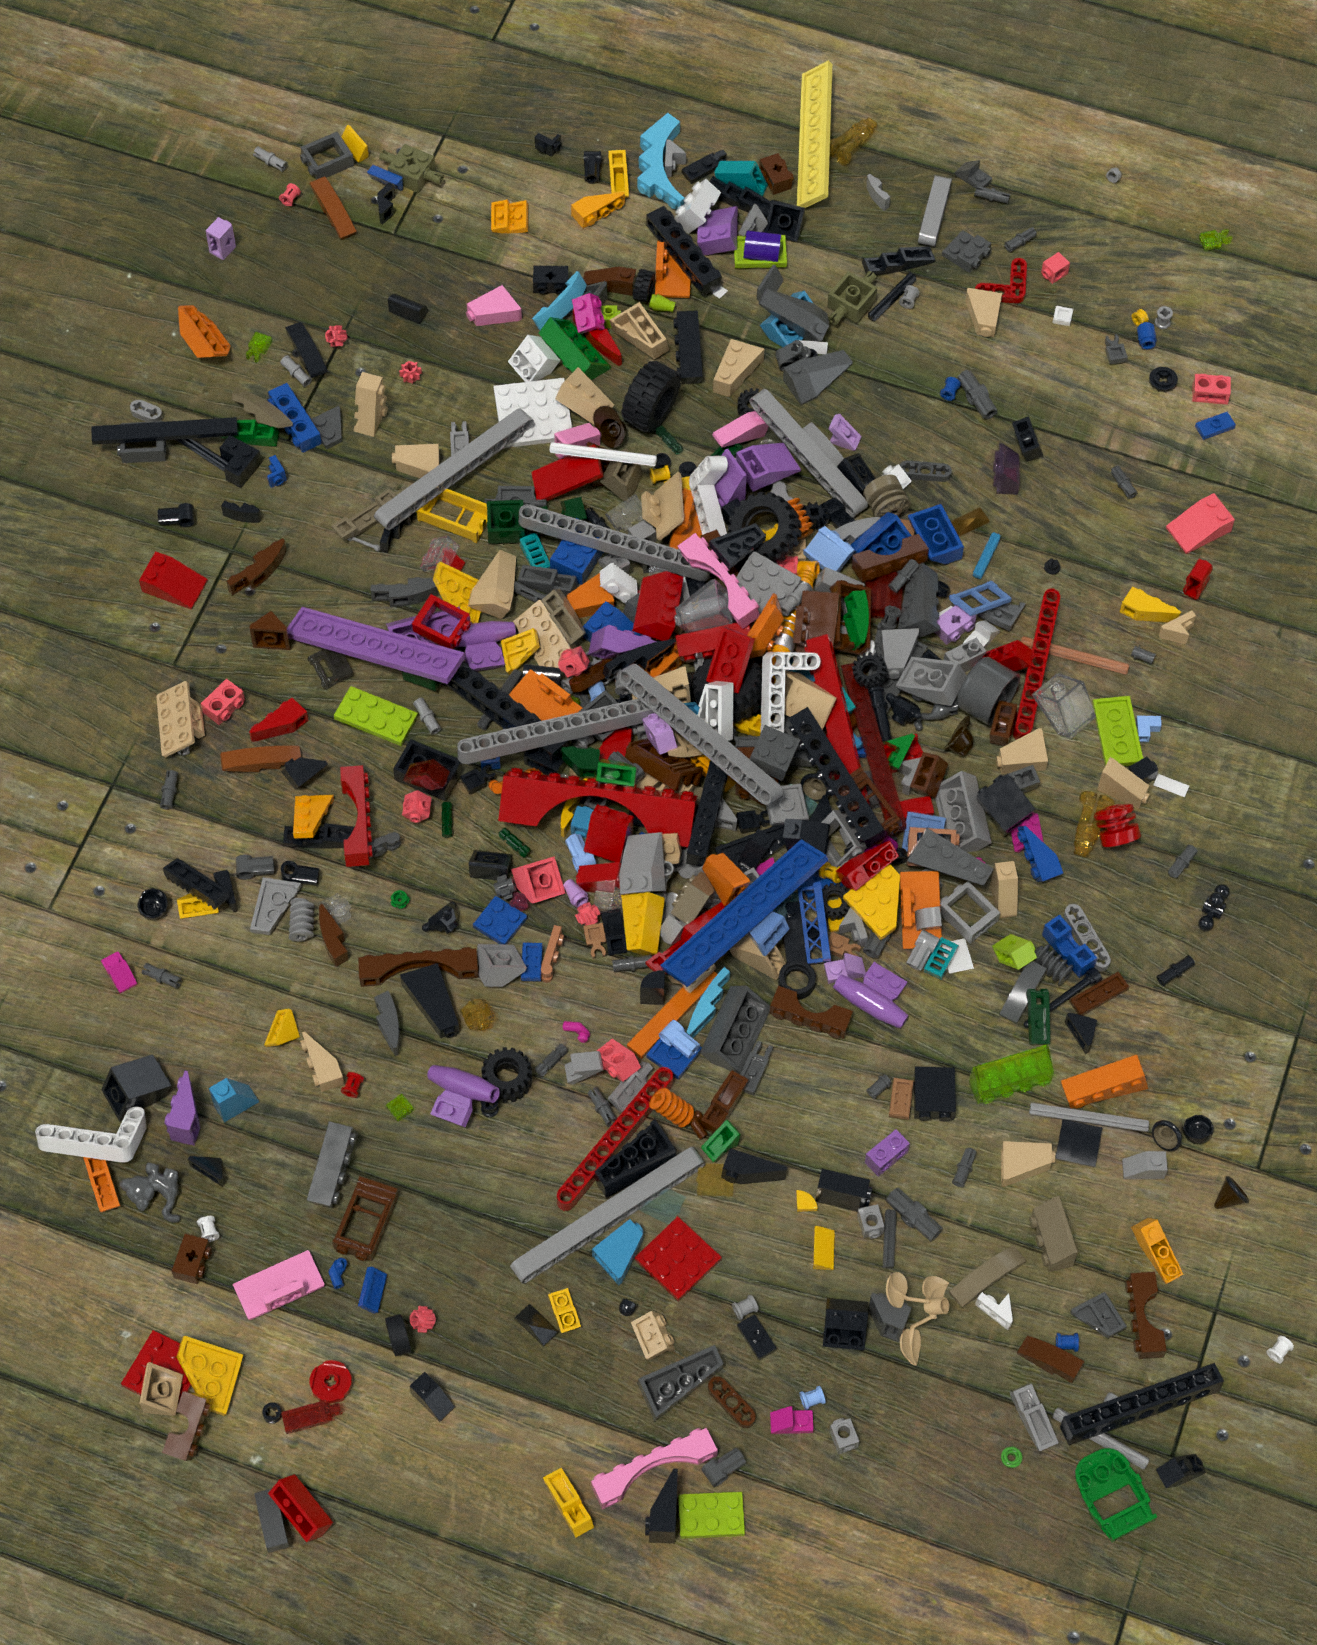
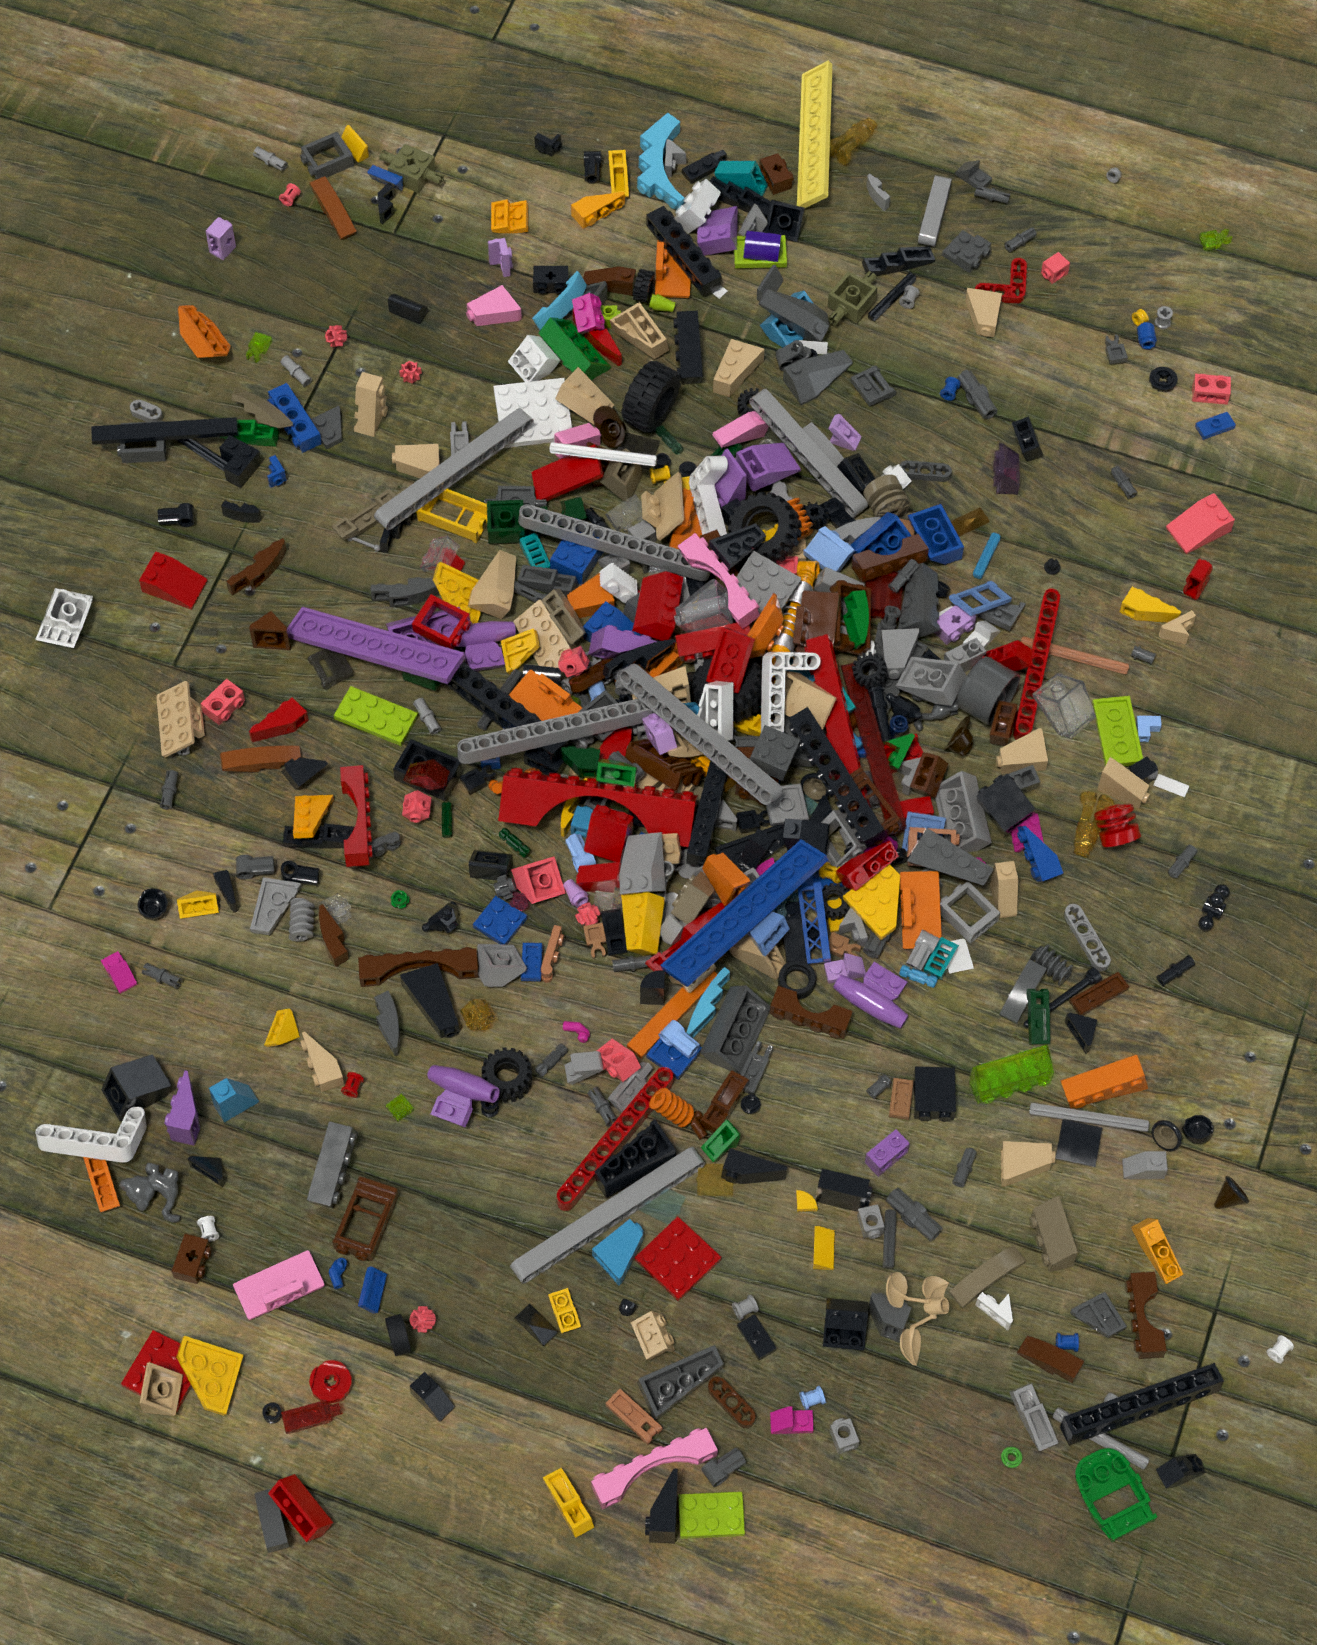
(64, 618): none -> white slope
(195, 1408): reddish brown arch -> none
(196, 883): black gear -> none
(306, 349): black slope -> none
(500, 254): none -> lavender bracket
(633, 1416): none -> nougat plate
(640, 445): none -> clear smoke hinge
(750, 1104): none -> black plate
(793, 599): light grey pin -> none
(869, 389): none -> dark grey plate
(898, 725): none -> dark blue cone
(918, 976): none -> dark azure axle
(928, 918): light grey brick -> none
(1014, 951): lime brick -> none
(1059, 936): blue arch -> none
(1062, 315): white tile -> none

